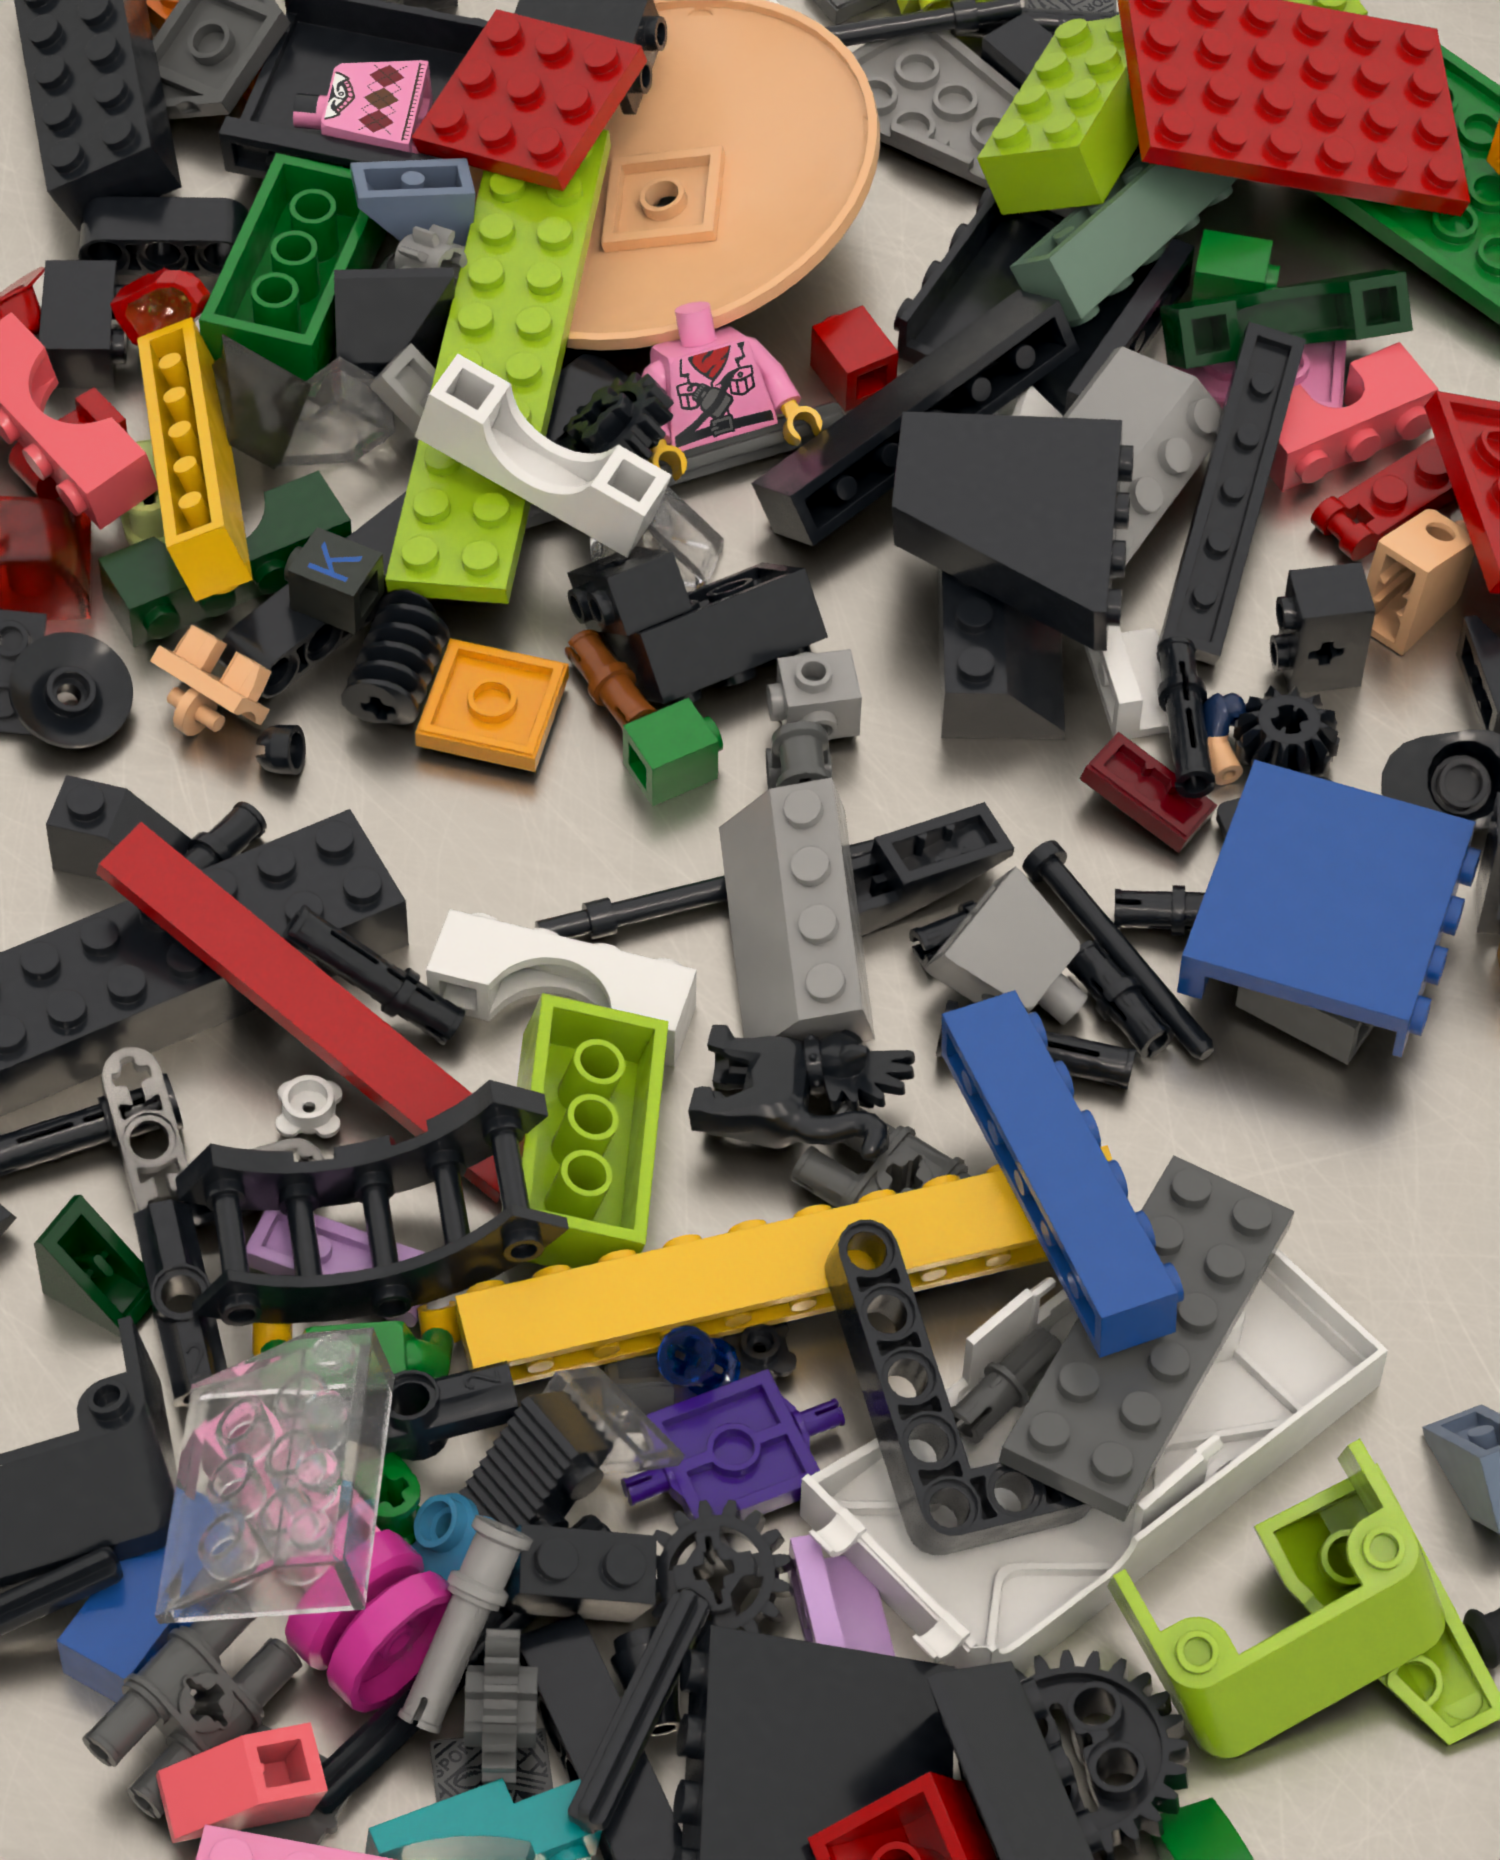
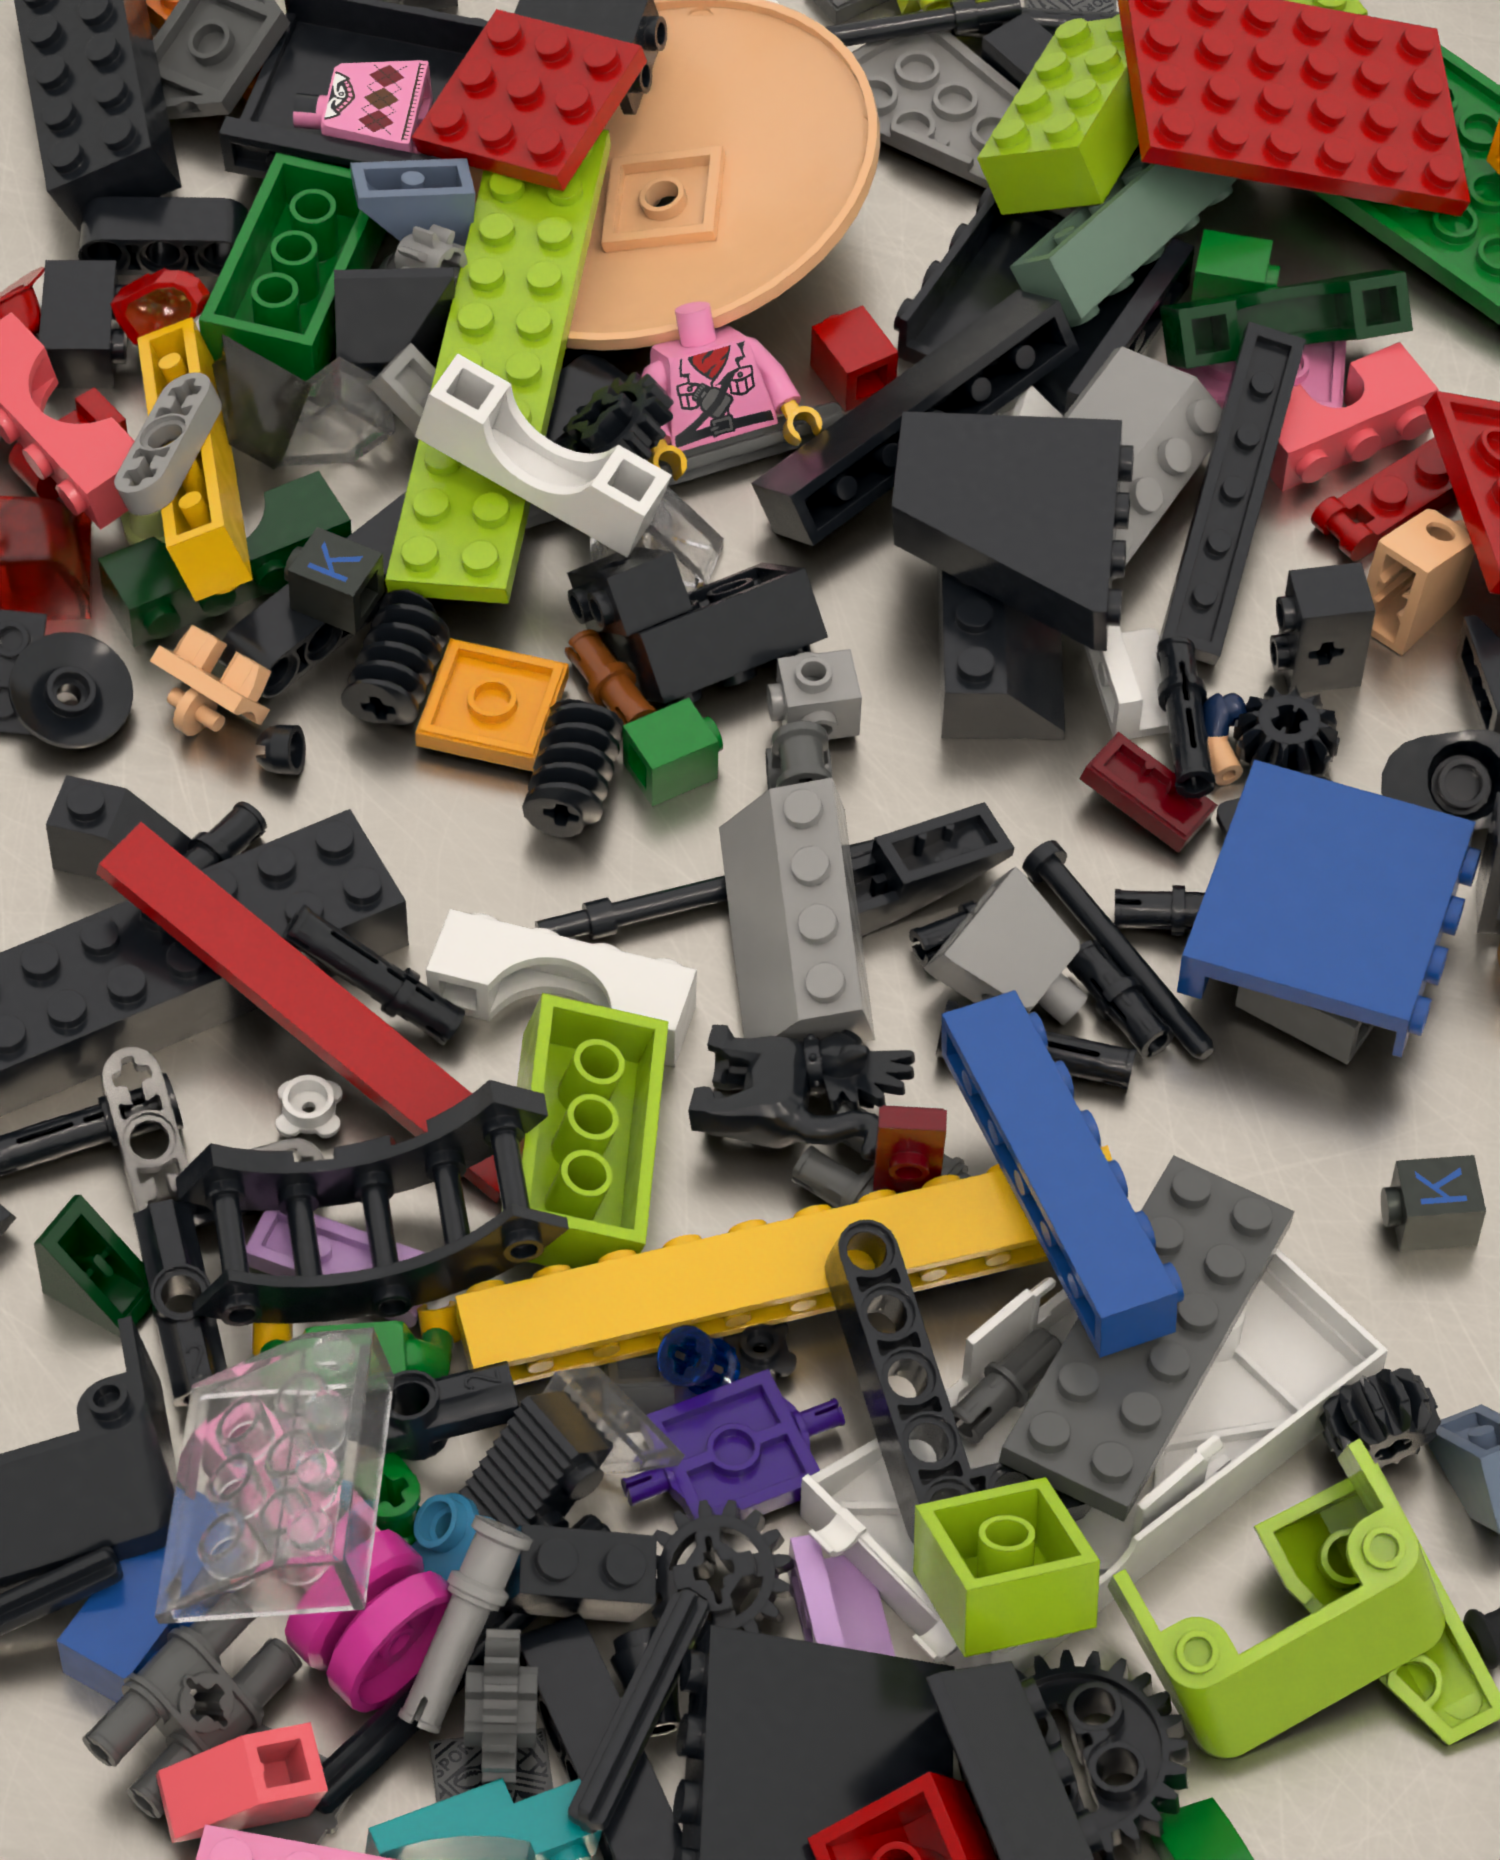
(181, 415): none -> light grey beam
(573, 768): none -> black piece
(908, 1147): none -> dark red plate
(1006, 1566): none -> lime brick
(1386, 1411): none -> black gear
(1434, 1203): none -> pearl dark grey brick

